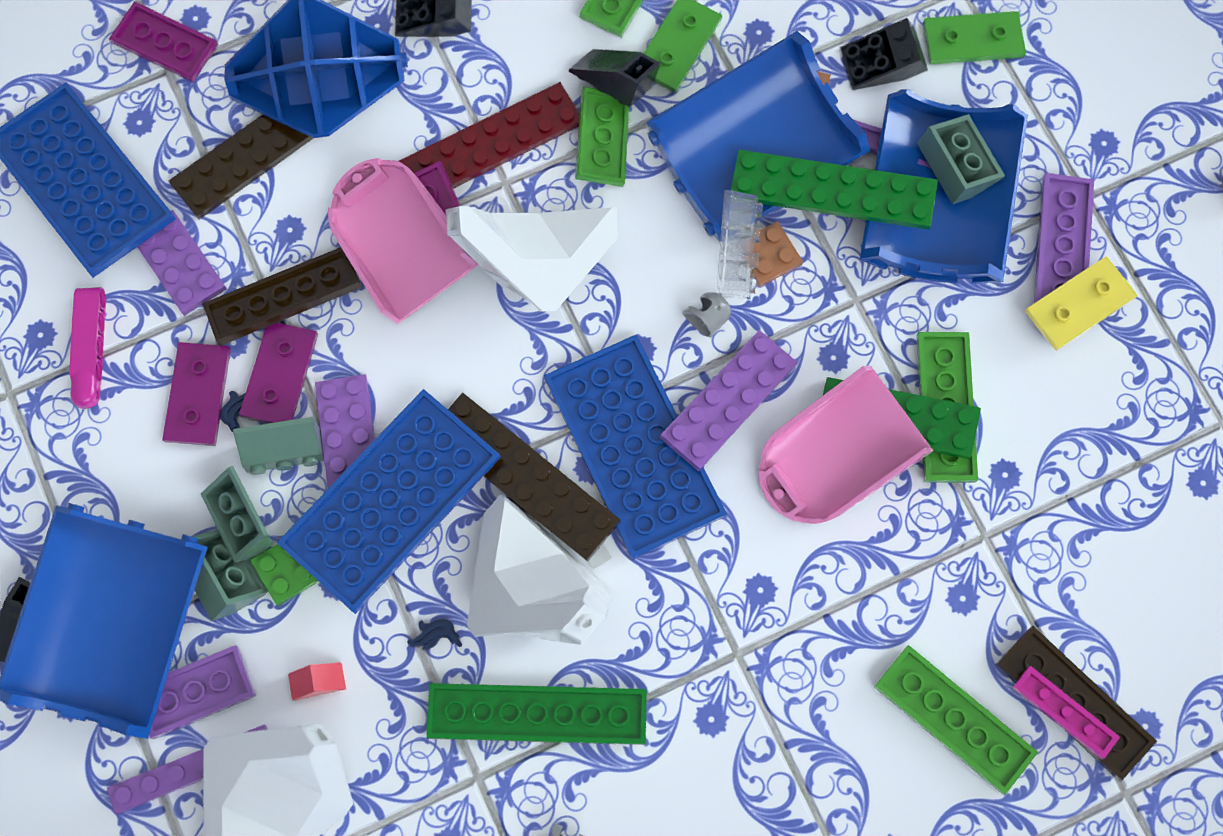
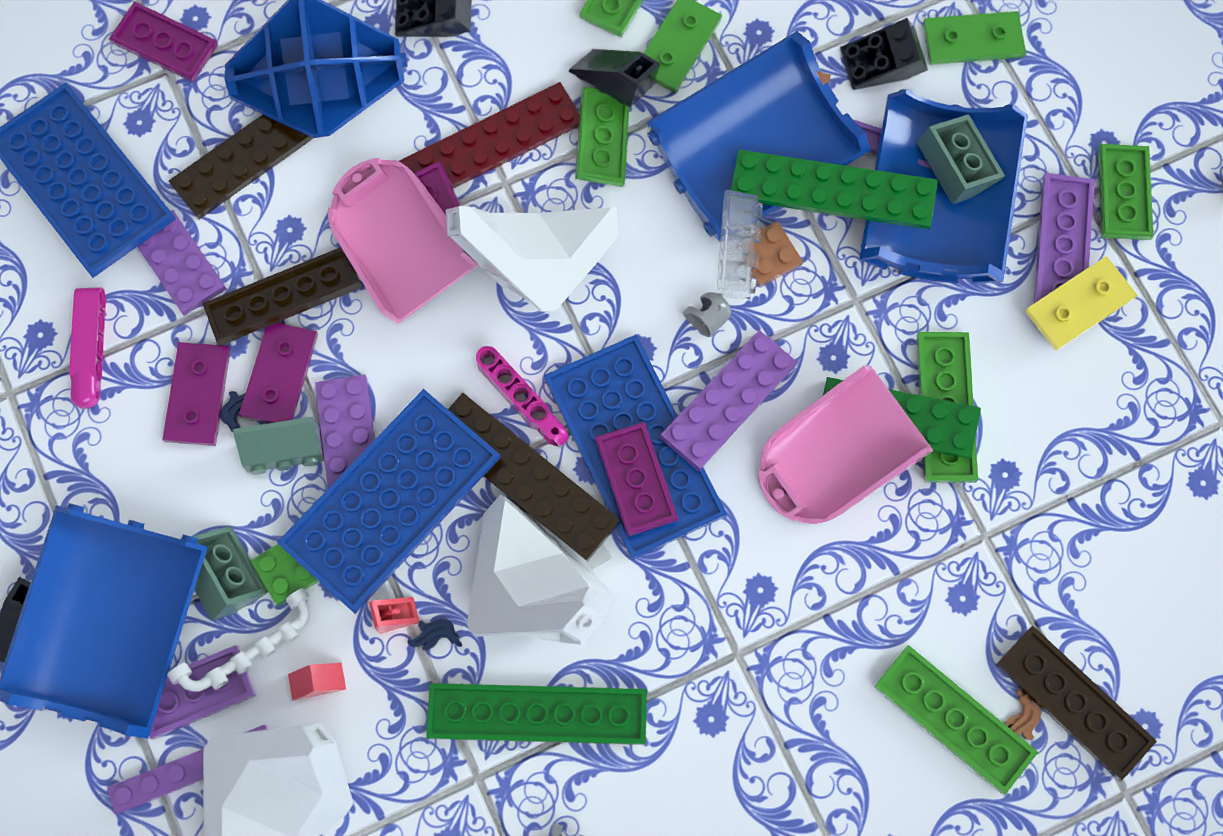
(236, 516): sand green slope -> none
(241, 661): none -> white bar
(393, 613): none -> coral slope
(549, 424): none -> dark pink piece
(636, 479): none -> magenta plate
(1027, 720): none -> nougat piece
(1066, 712): dark pink plate -> none
(1125, 192): none -> bright green plate

